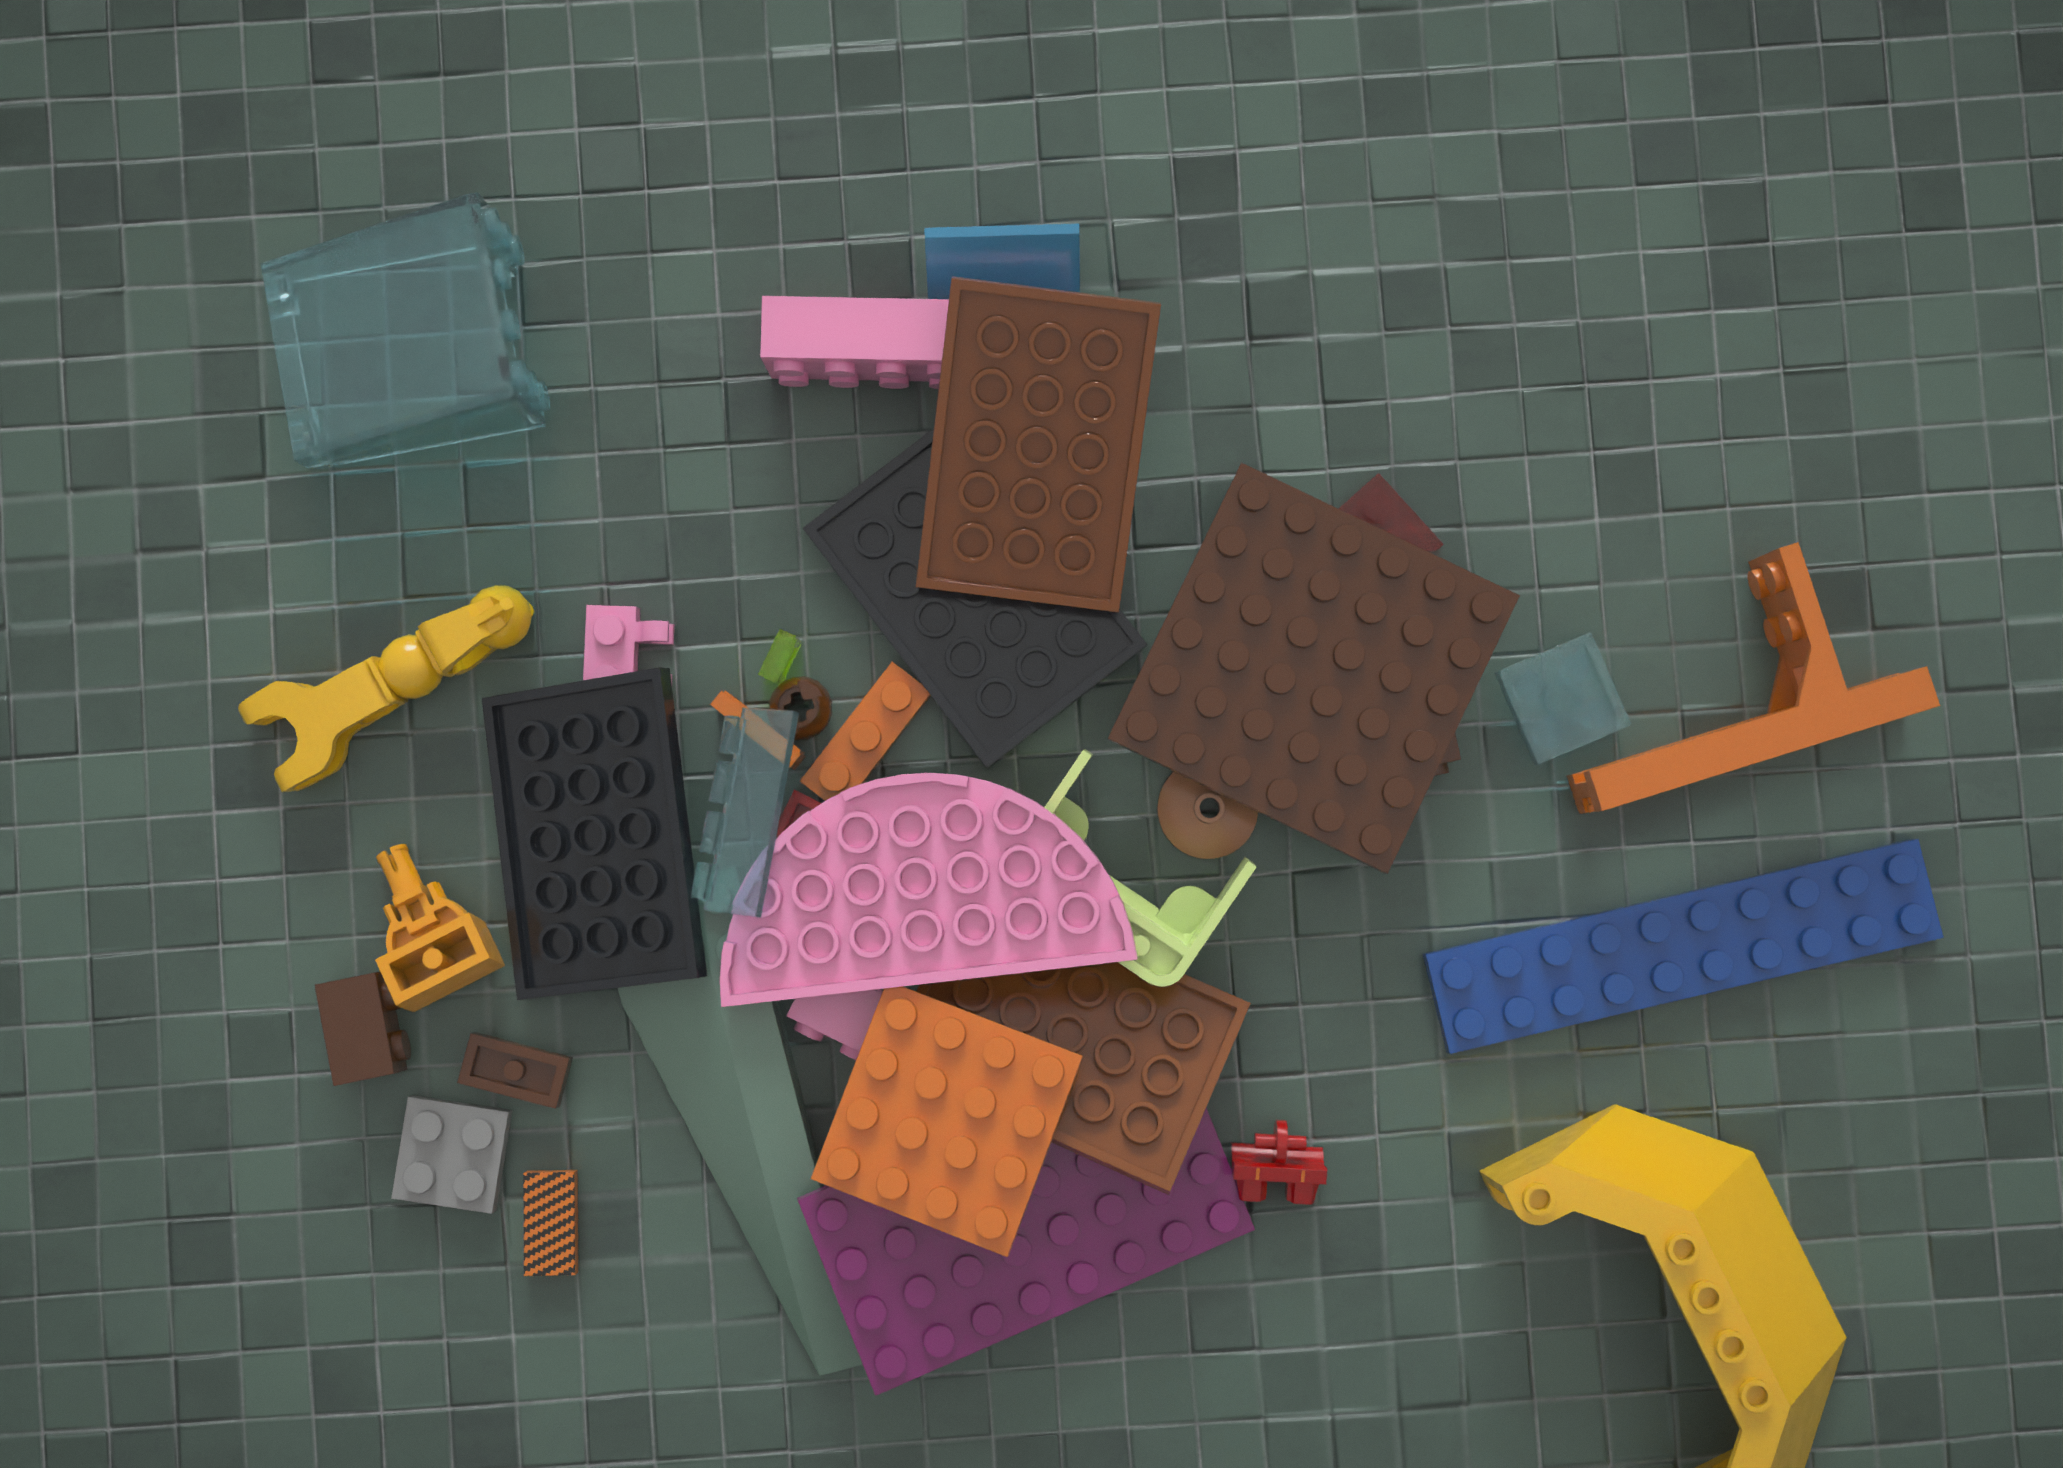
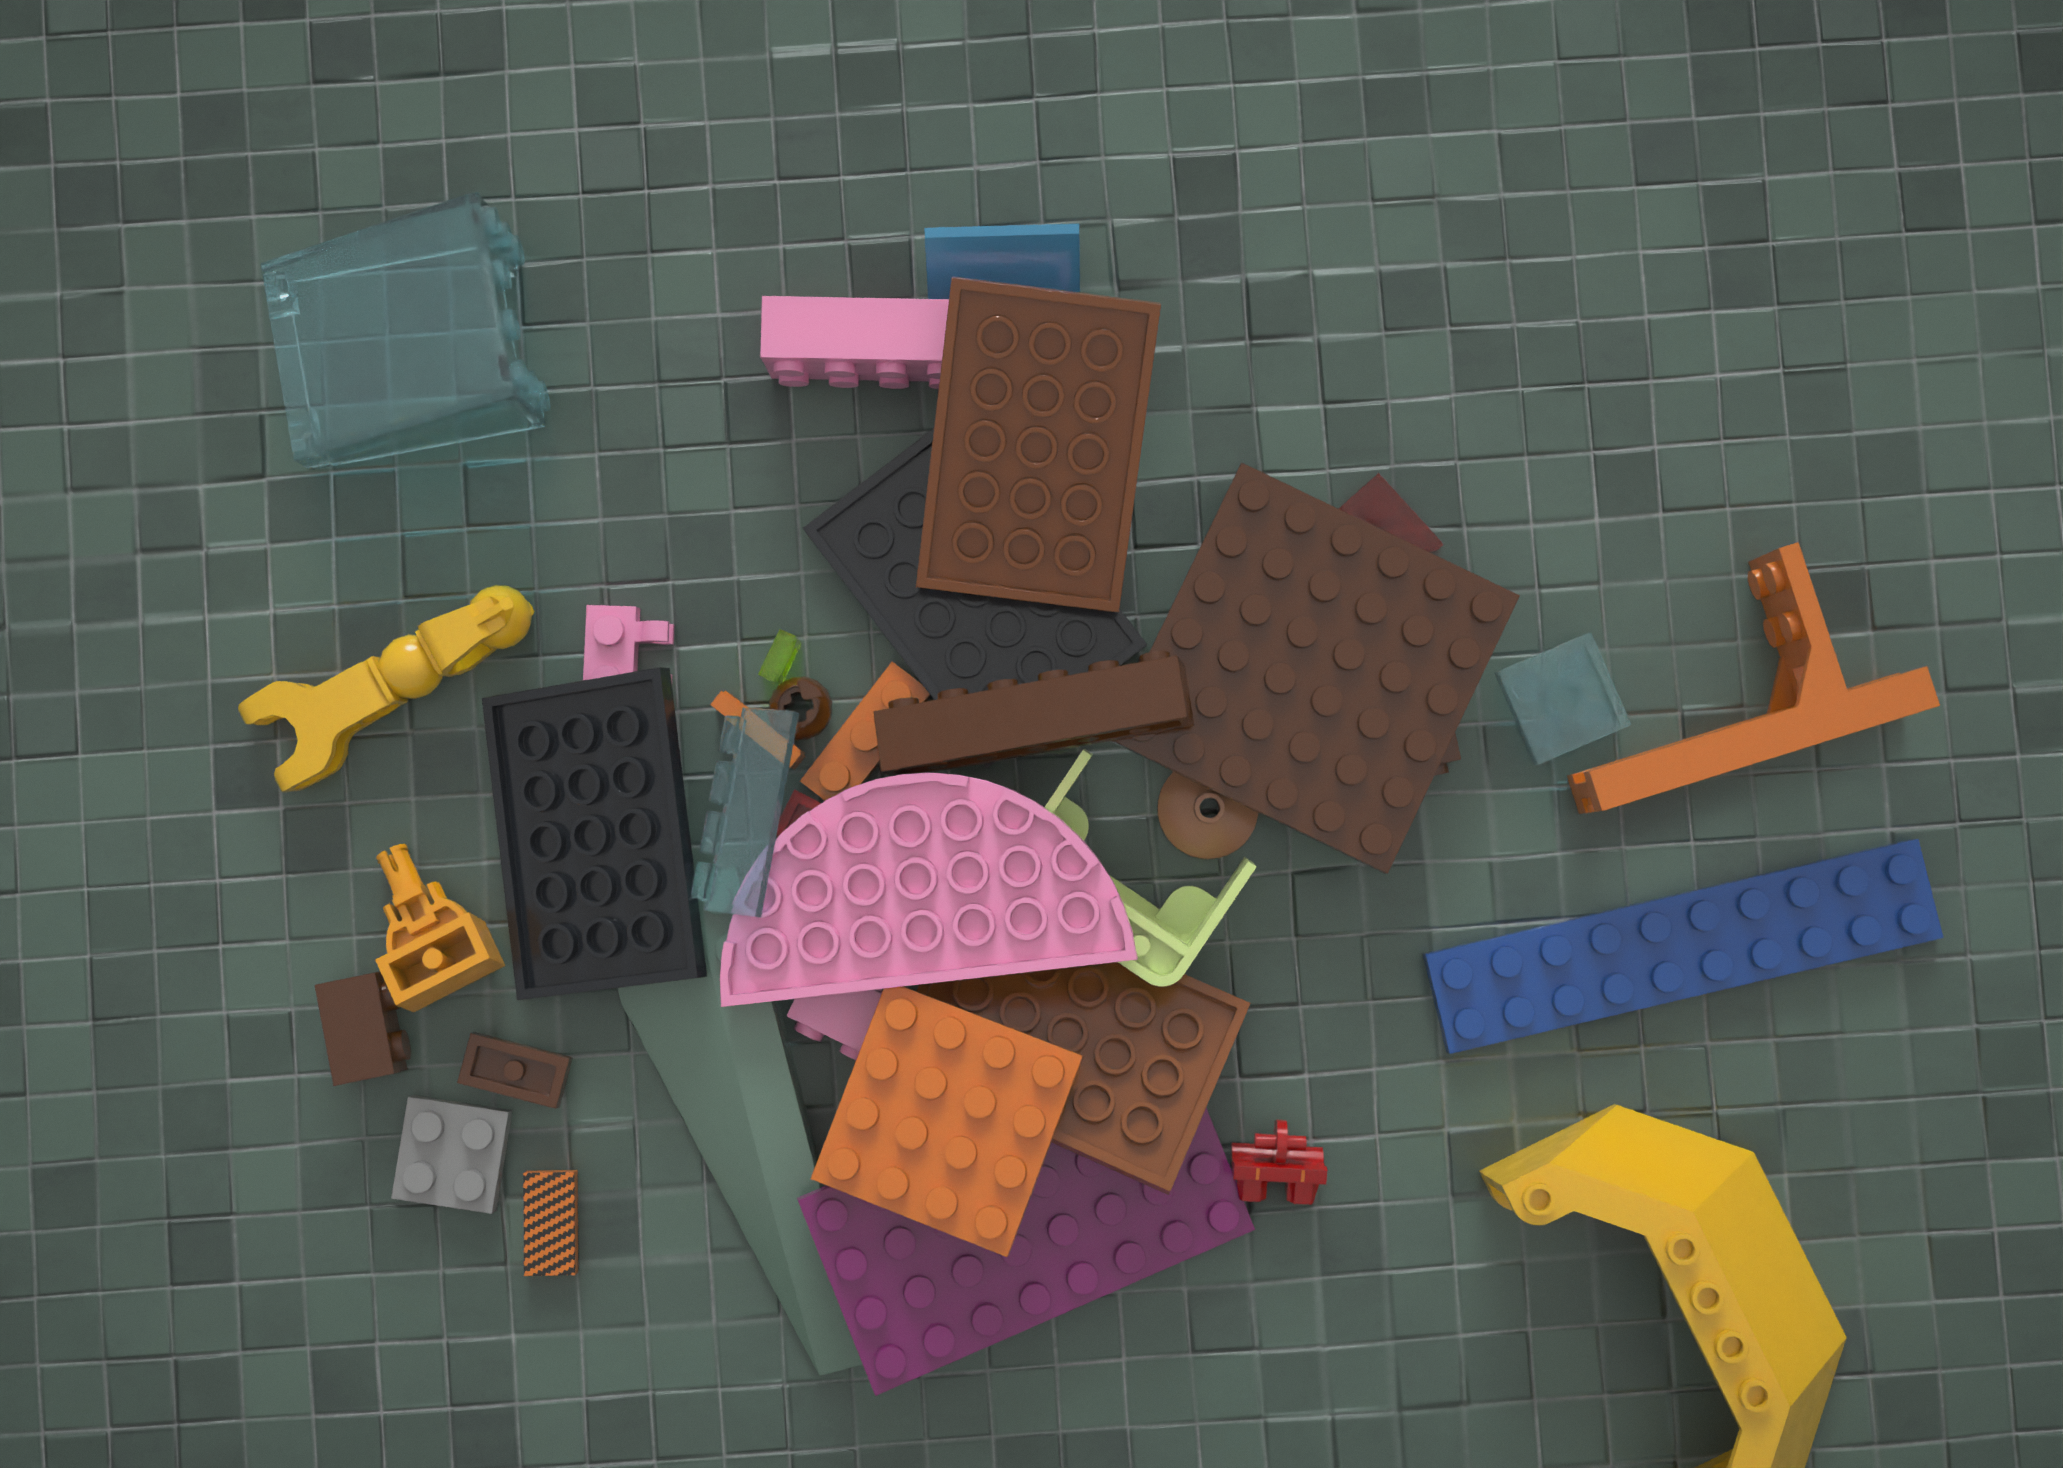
(1034, 716): none -> reddish brown brick

